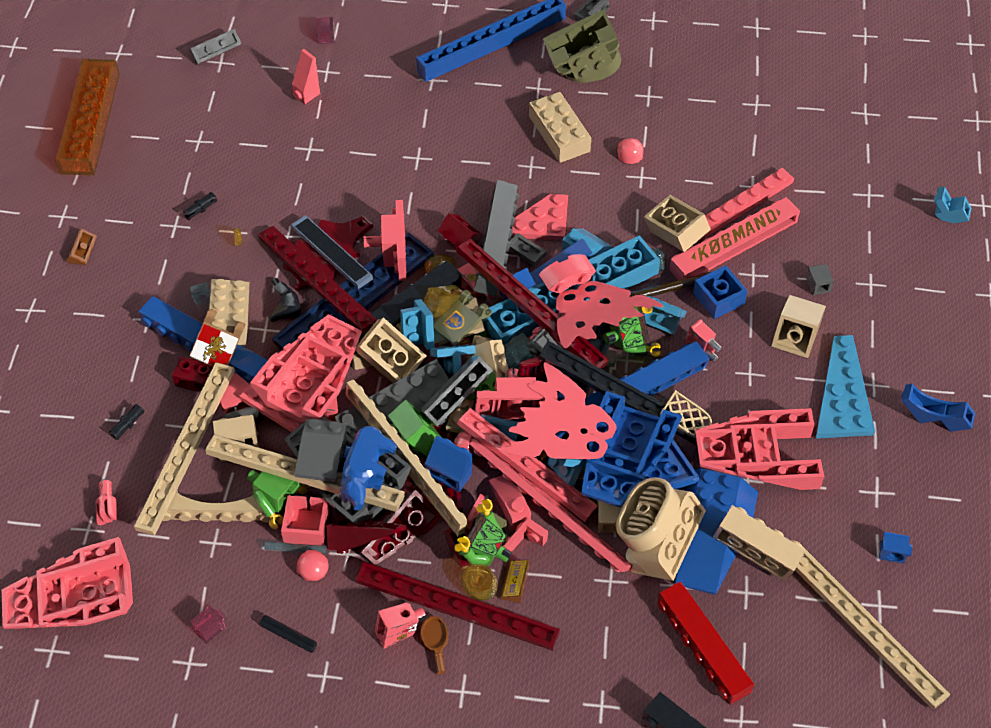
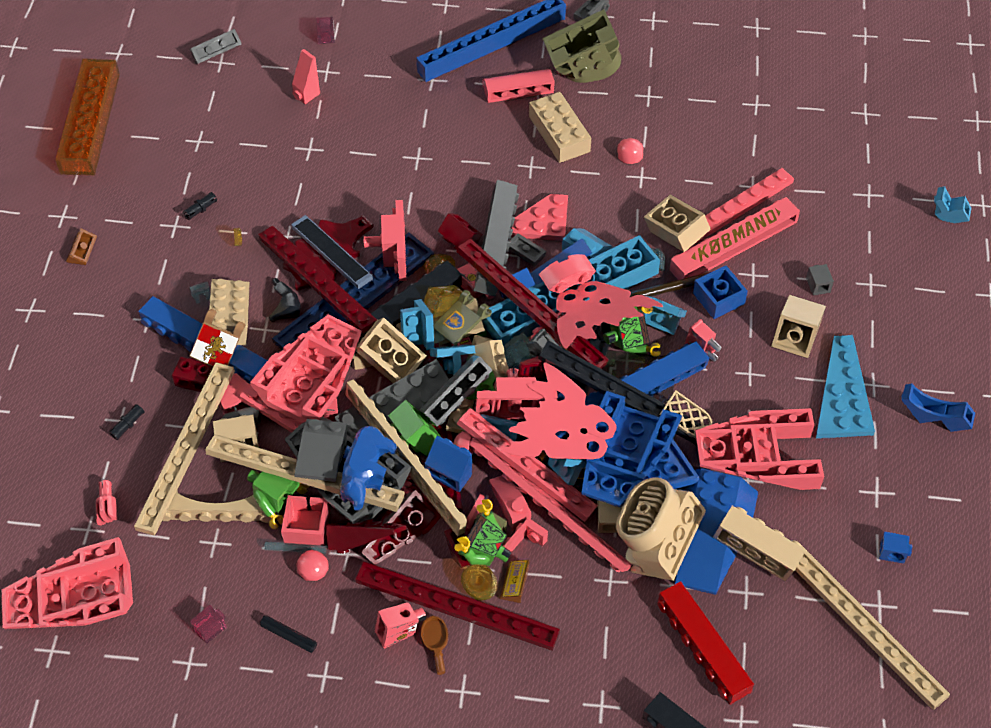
(518, 85): none -> coral brick

